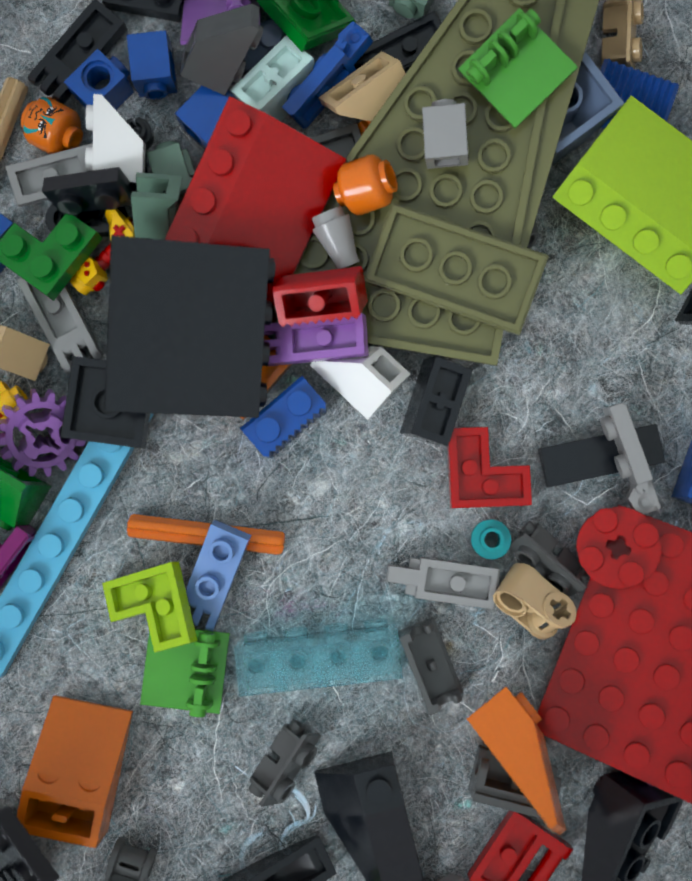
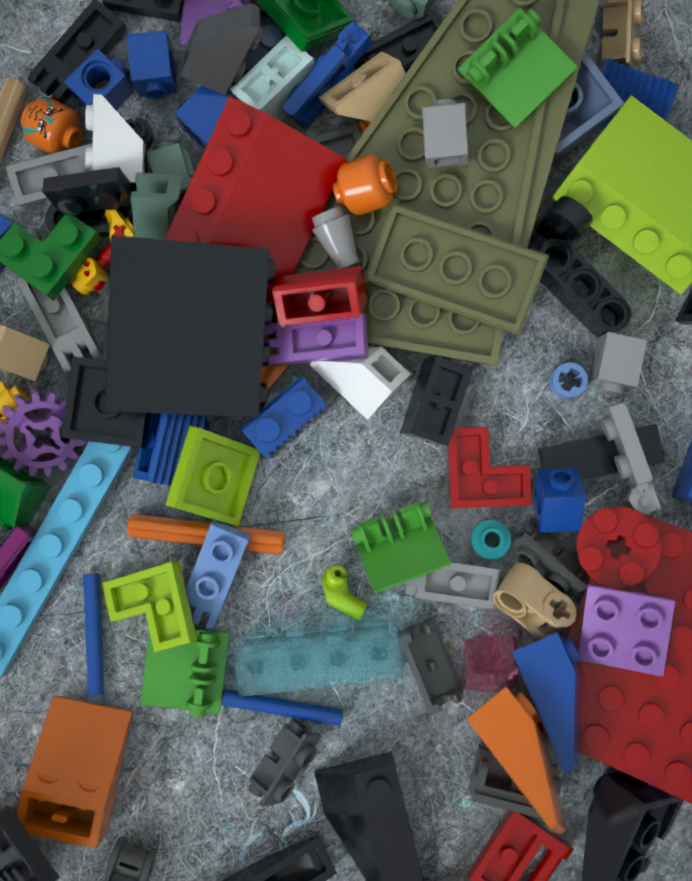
(93, 634): none -> blue bar
(164, 446): none -> blue brick
(213, 476): none -> lime plate
(283, 707): none -> blue bar
(338, 595): none -> lime arm
(400, 546): none -> bright green hinge
(490, 663): none -> clear pink panel
(554, 685): none -> blue slope
(559, 500): none -> blue brick
(565, 220): none -> black piece
(580, 376): none -> medium blue bush
(600, 292): none -> black beam
(617, 363): none -> light grey brick
(626, 629): none -> medium lavender hinge

